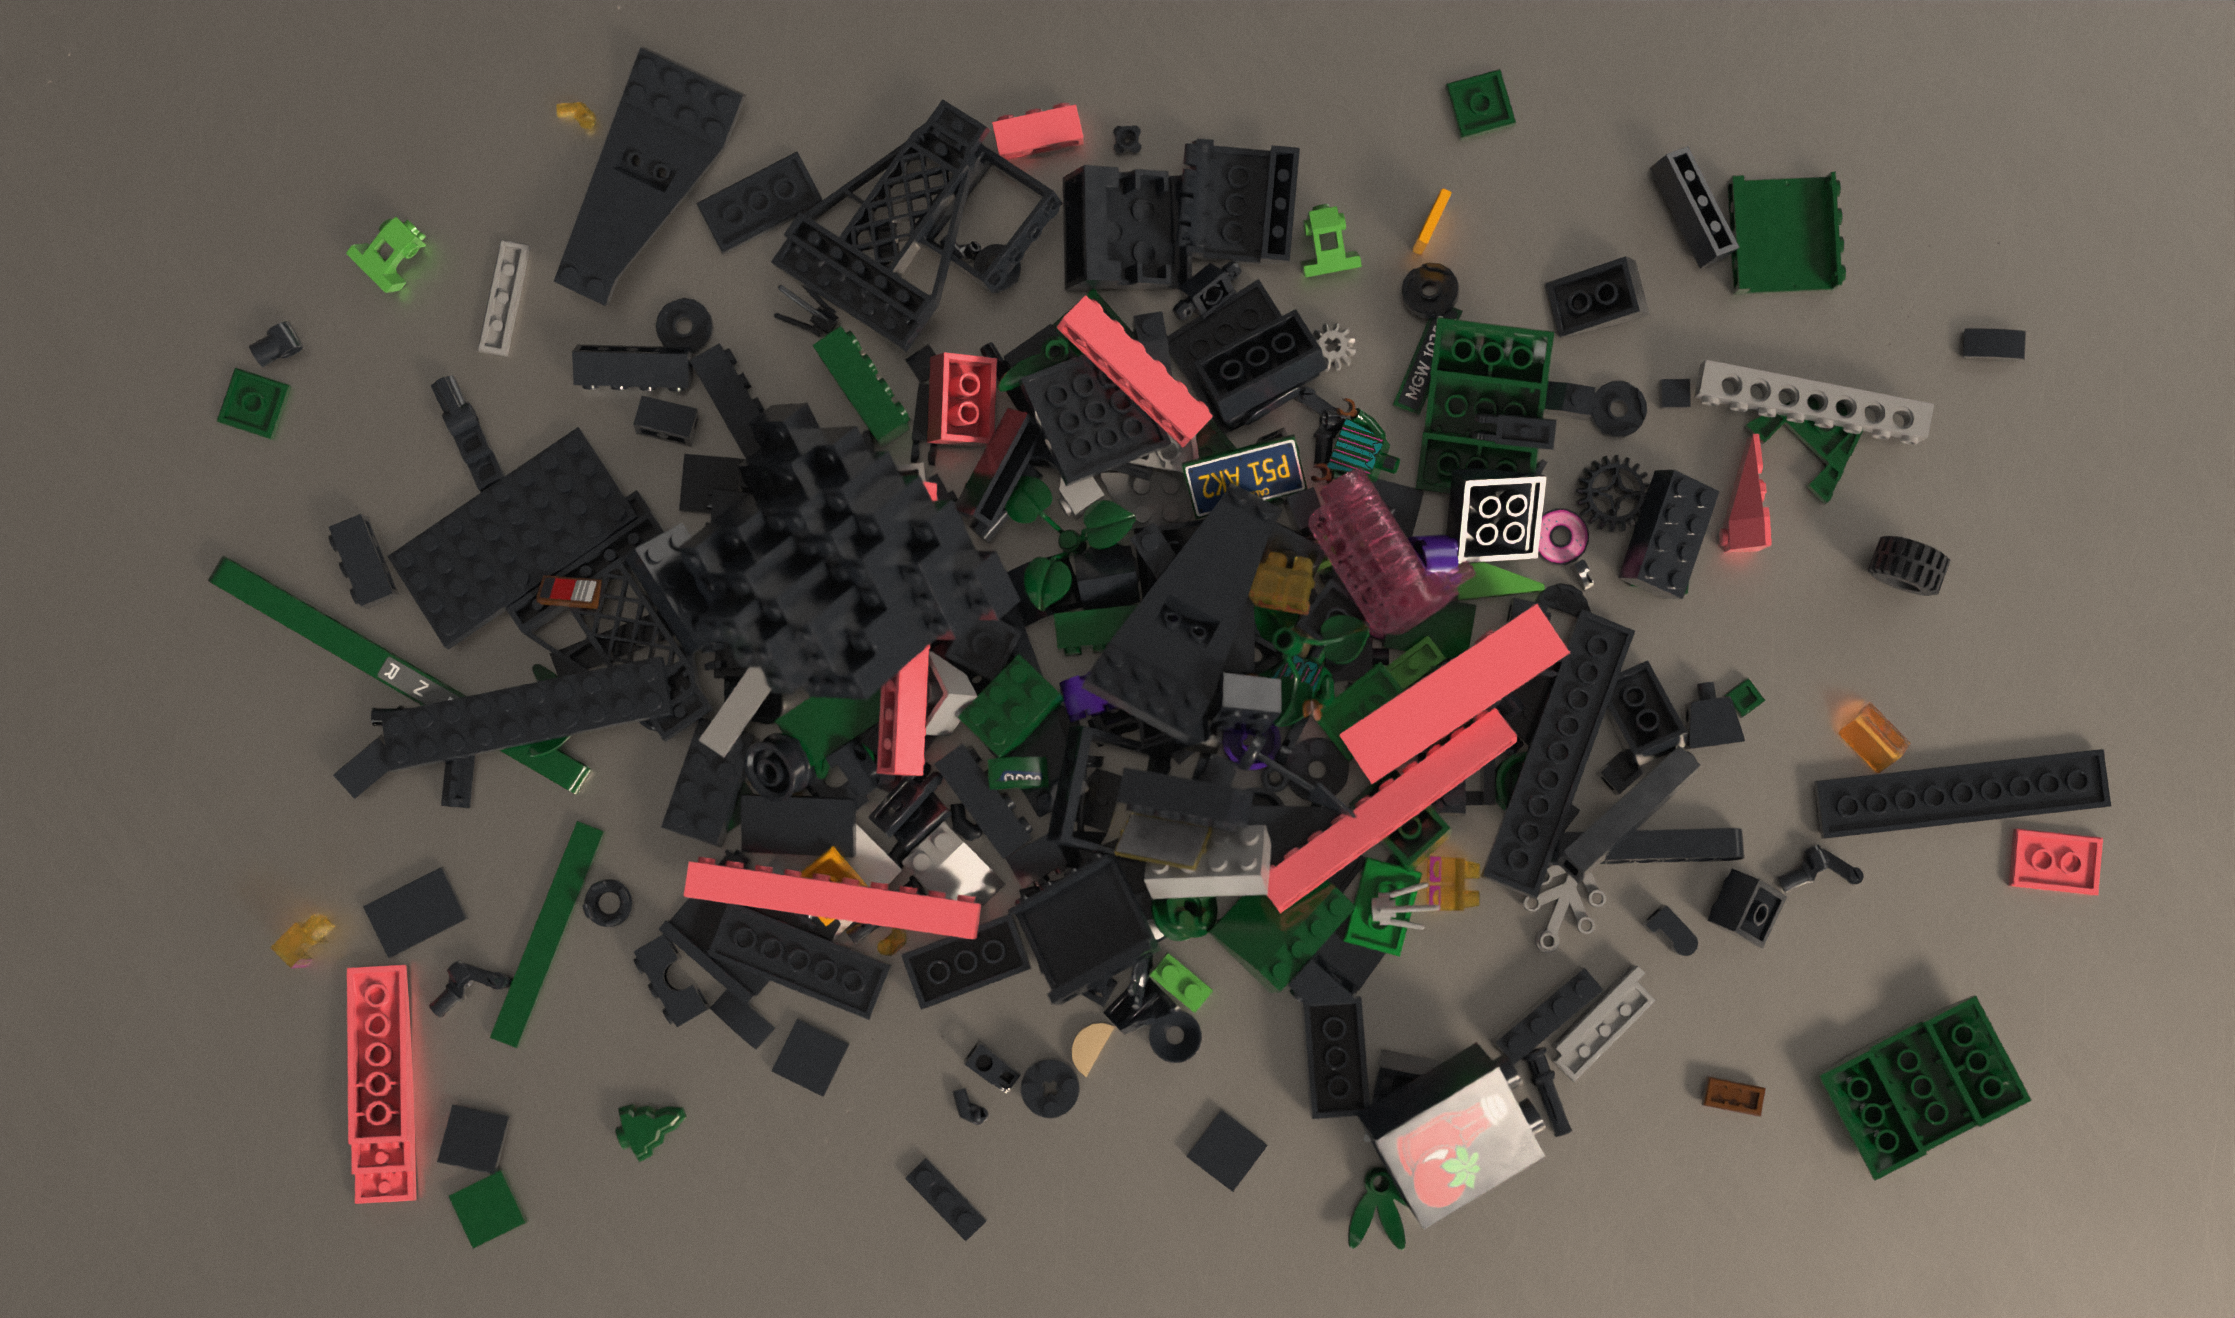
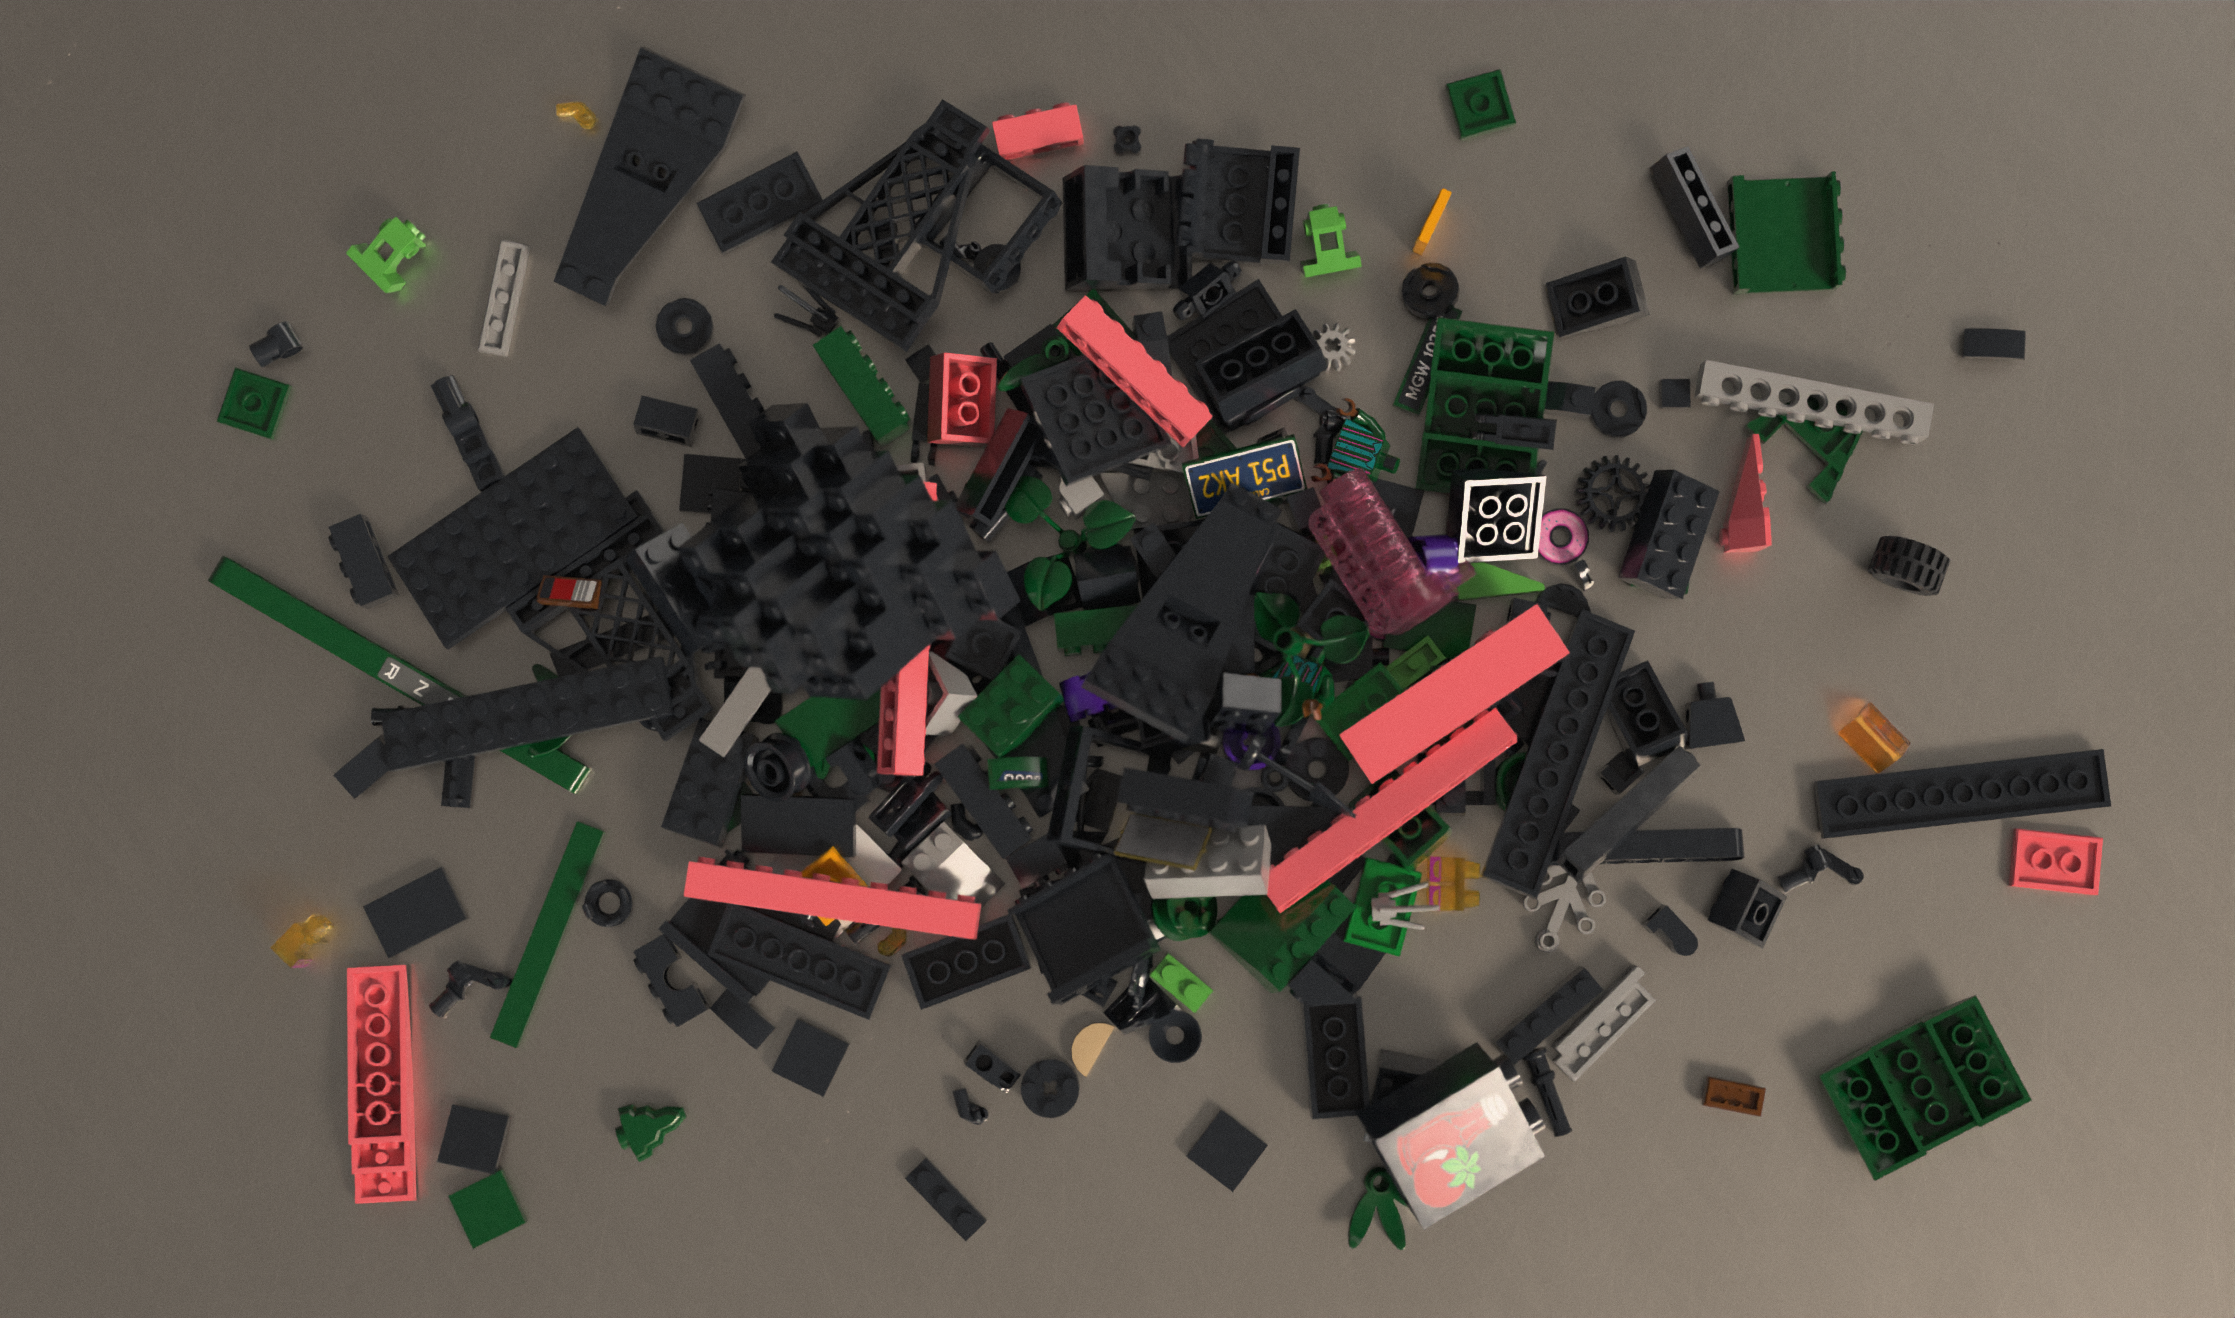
(632, 367): black brick -> none
(1283, 587): clear yellow hips -> none
(1745, 697): dark green tile -> none

